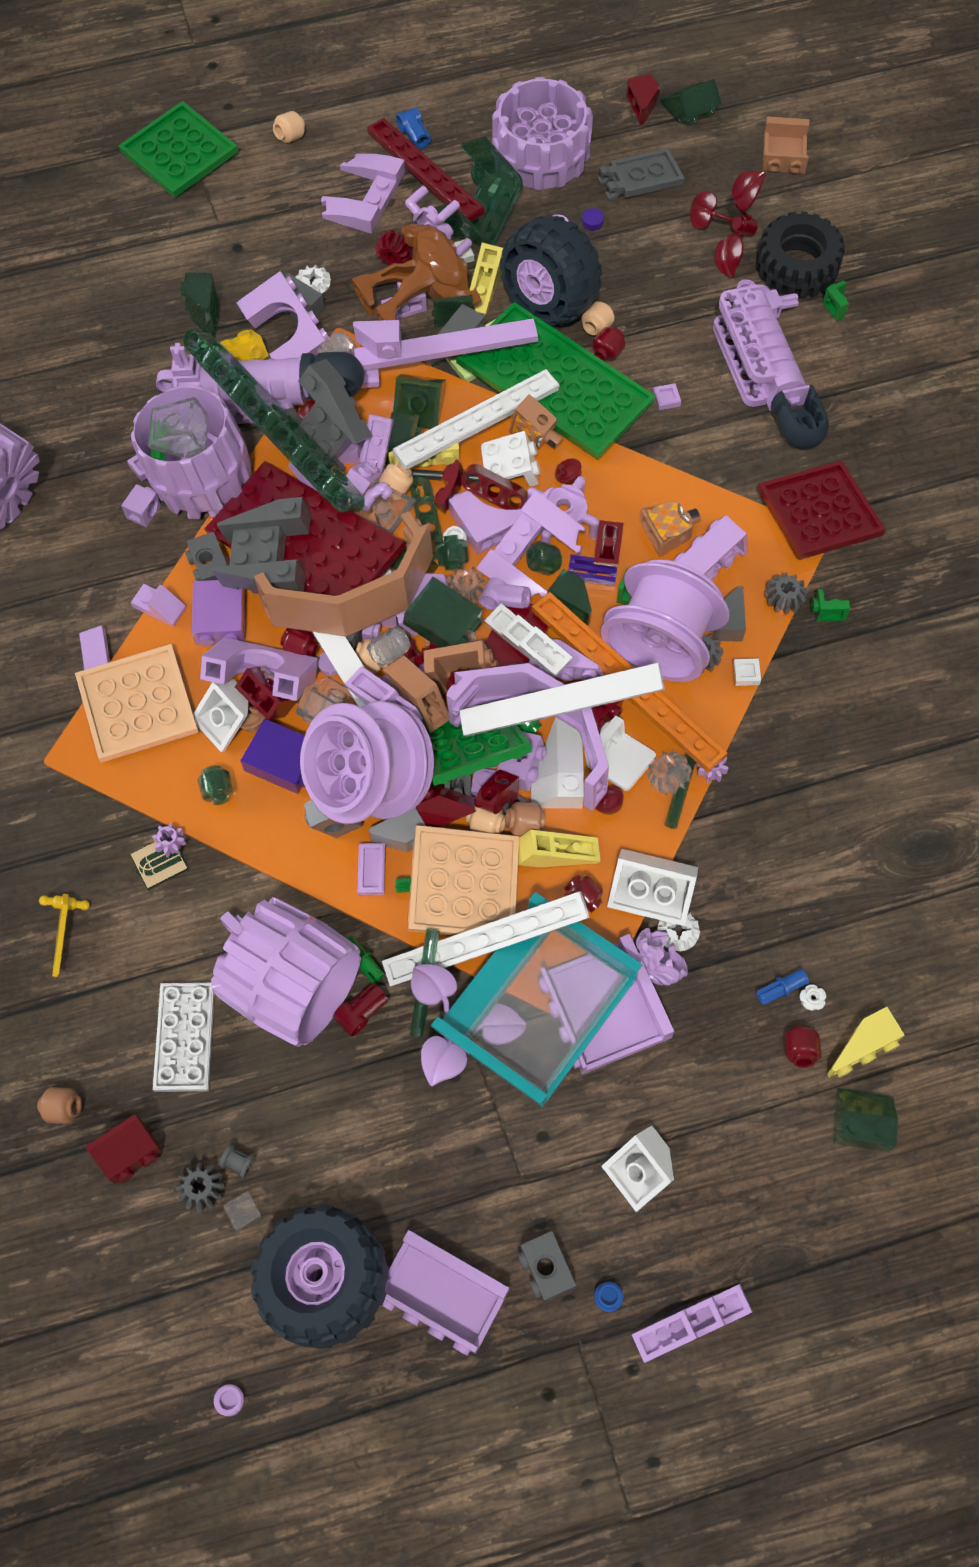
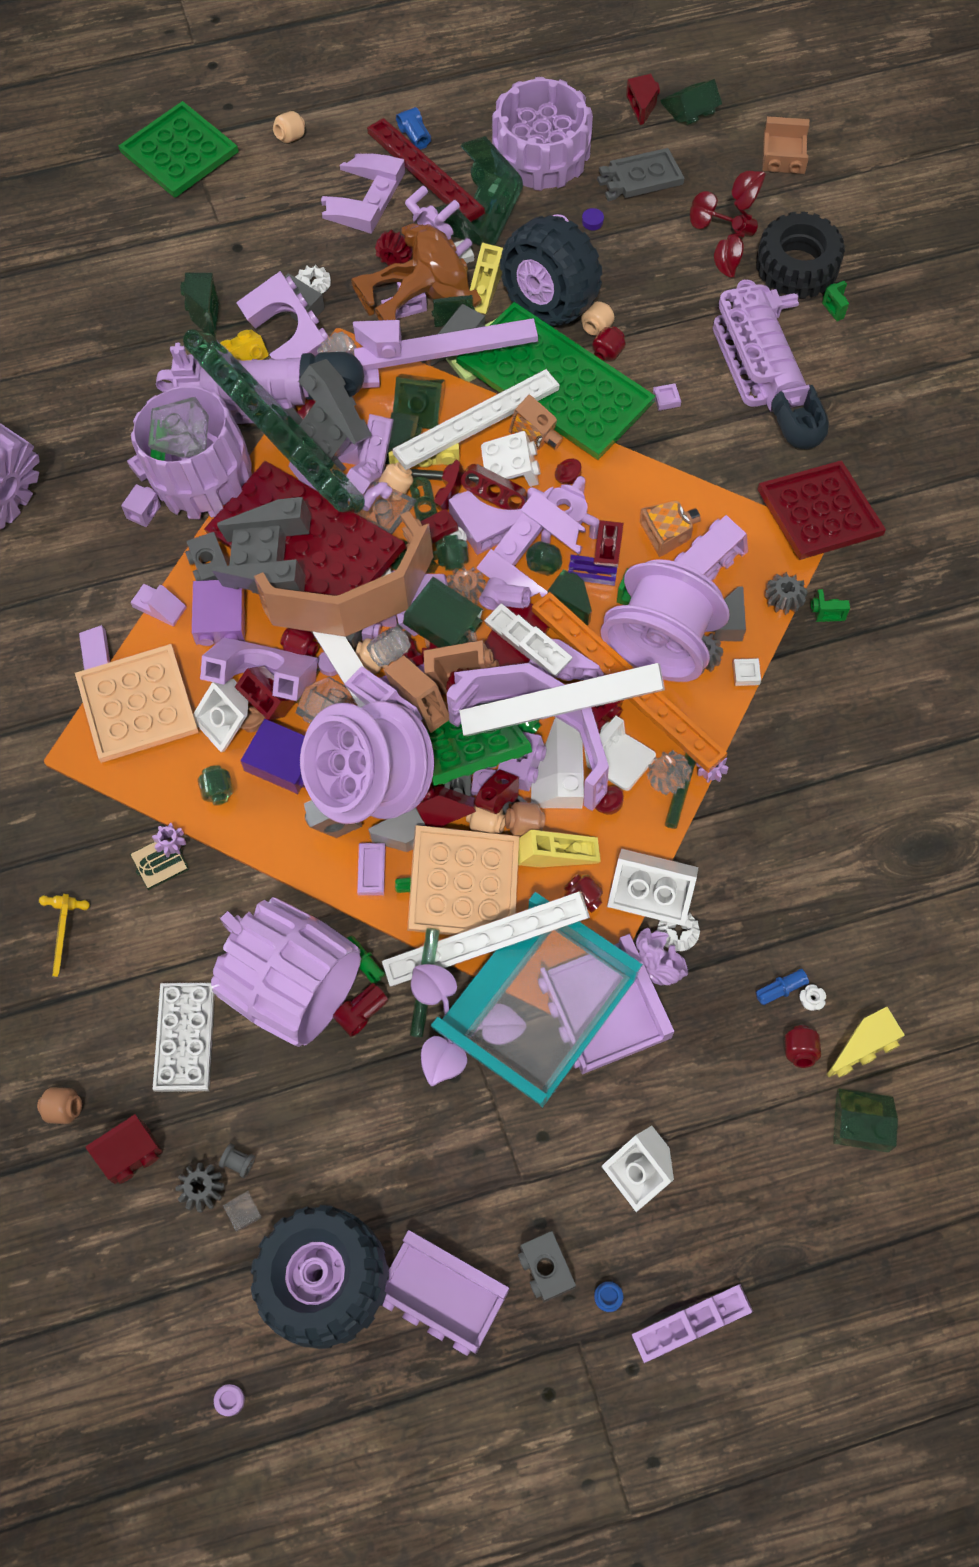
(440, 525): none -> dark red plate

